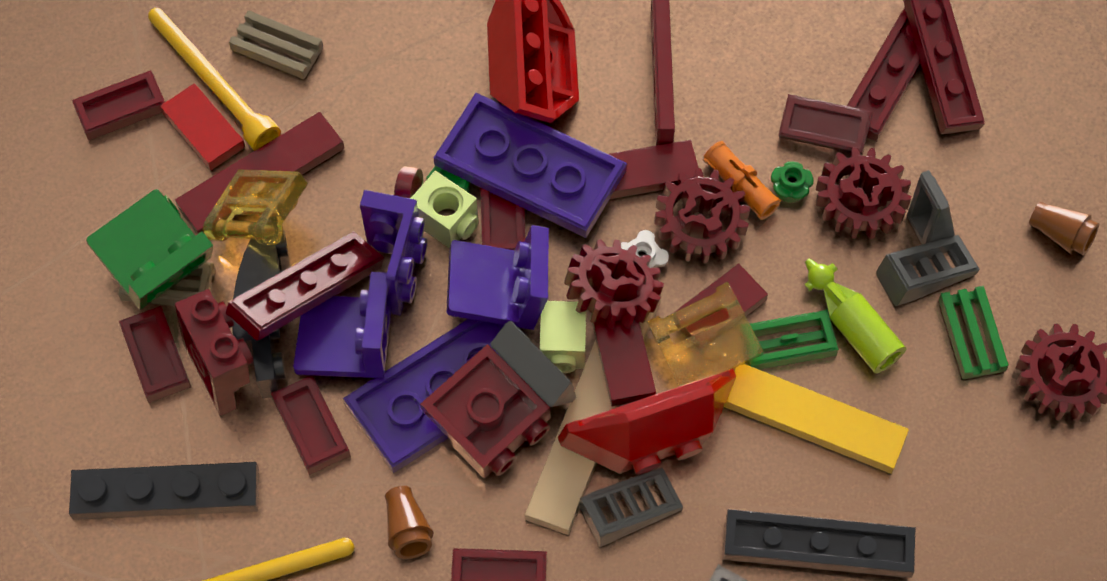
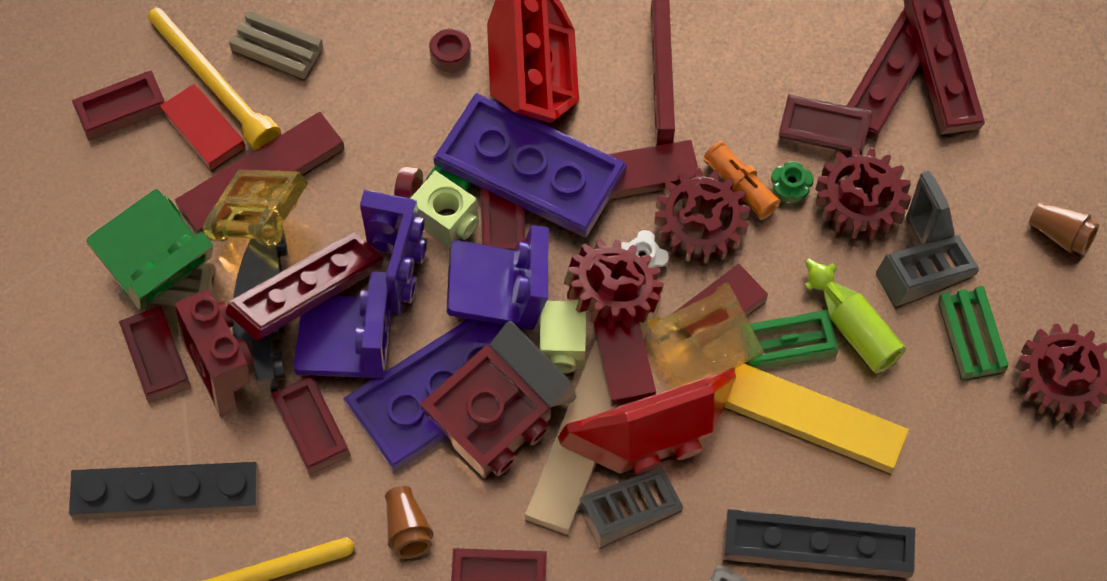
(450, 50): none -> dark red tile

